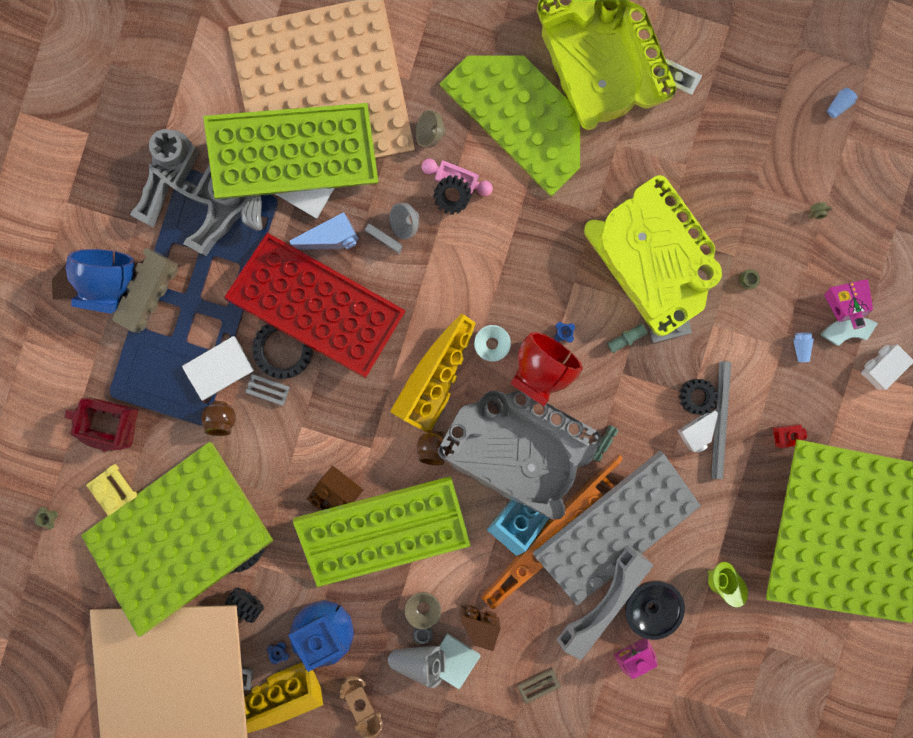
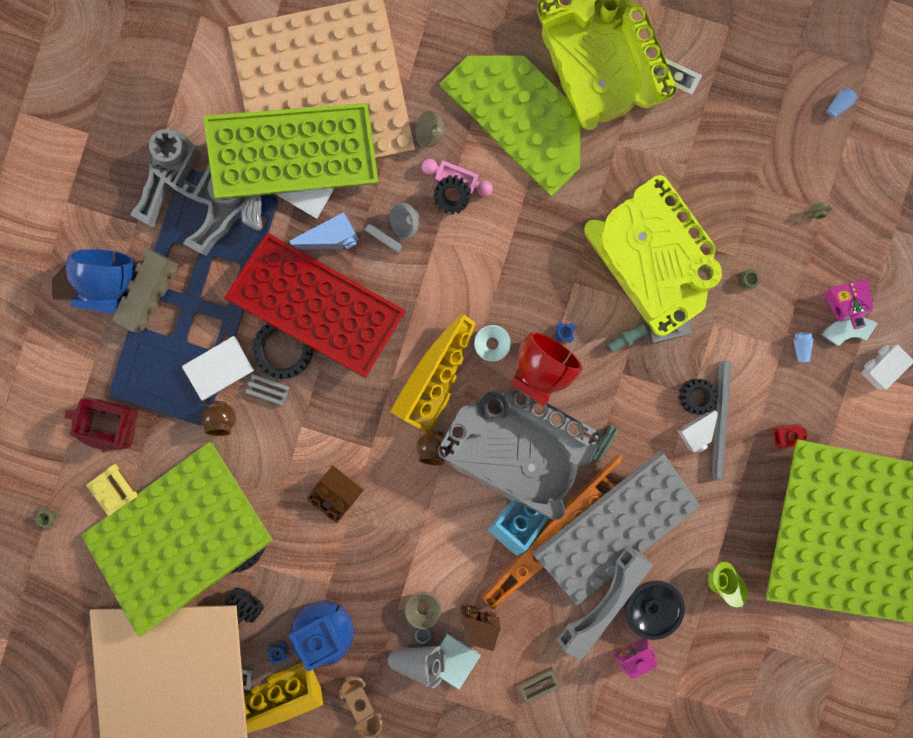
(382, 531): lime plate -> none

